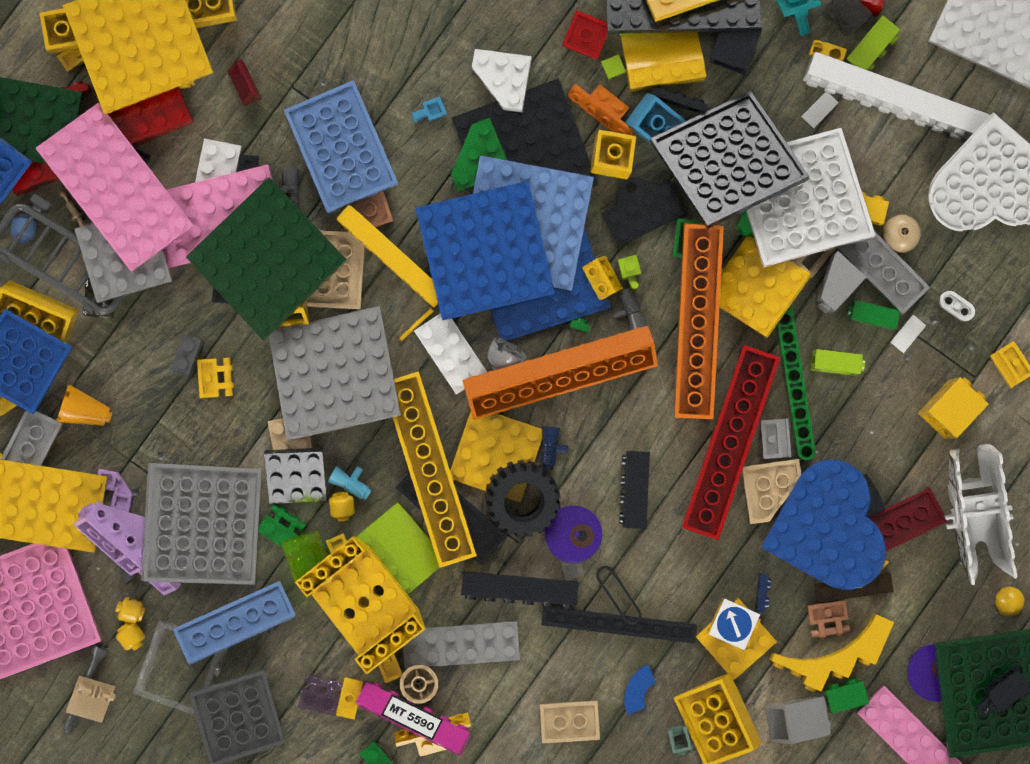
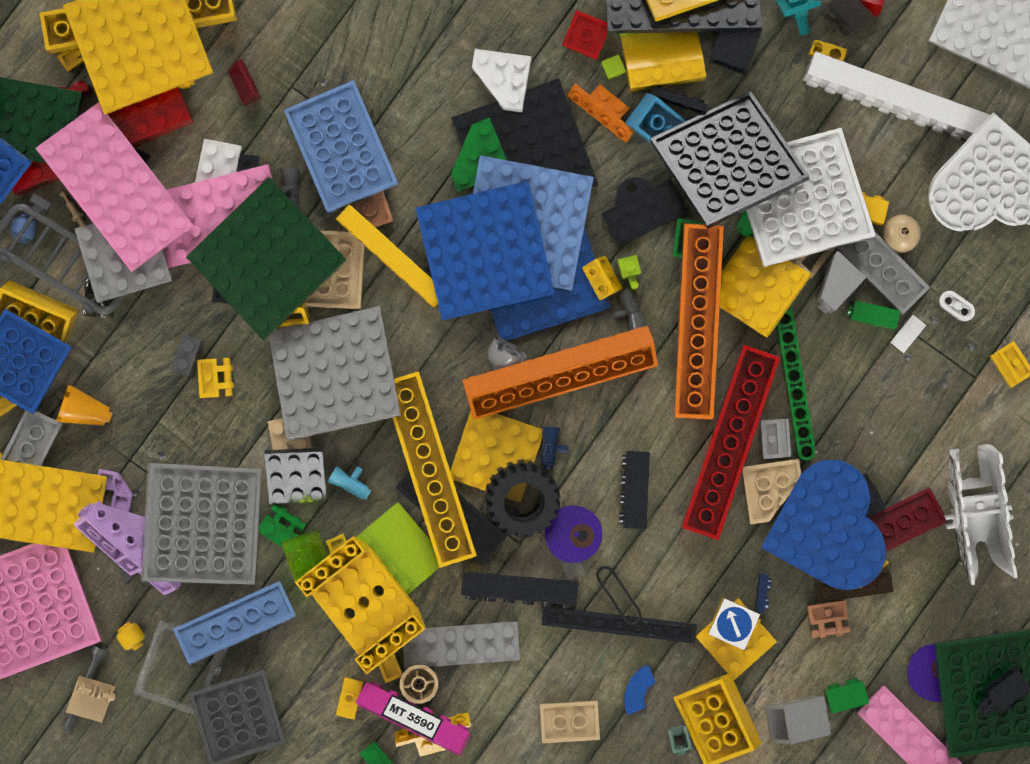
(130, 610): yellow head -> none
(317, 700): clear purple plate -> none
(341, 506): yellow head -> none
(416, 324): yellow piece -> none
(431, 109): dark azure plate -> none
(450, 351): white plate -> none
(580, 325): green plate -> none
(613, 154): yellow brick -> none
(816, 670): yellow arch -> none
(819, 109): white sticker -> none
(836, 362): lime window -> none
(874, 44): lime brick -> none
(953, 408): yellow container -> none
(1009, 601): yellow hair -> none

